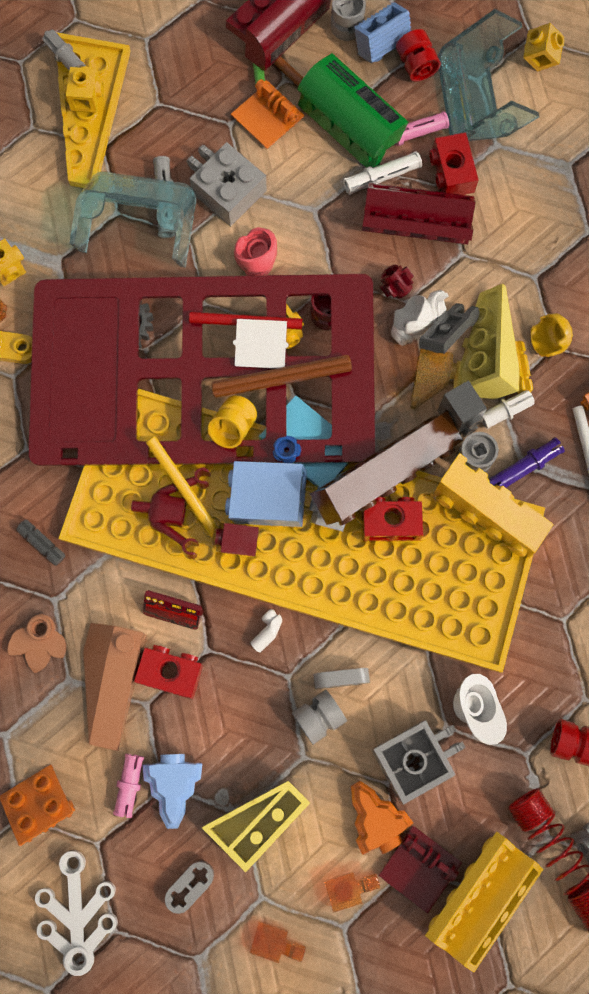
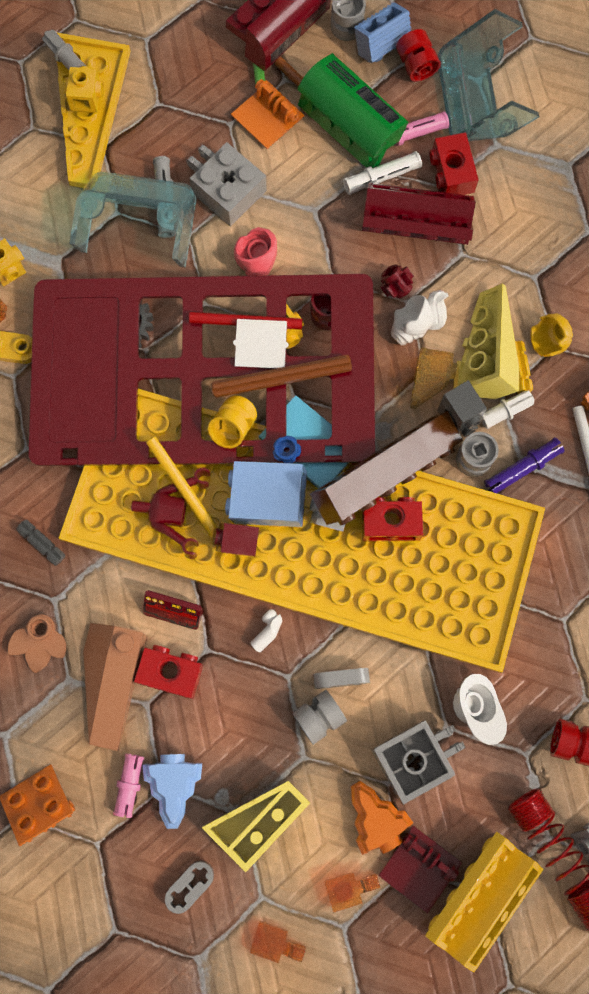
(75, 917): white plant -> none
(448, 328): dark grey hinge -> none
(492, 508): yellow wedge -> none
(543, 47): yellow brick -> none

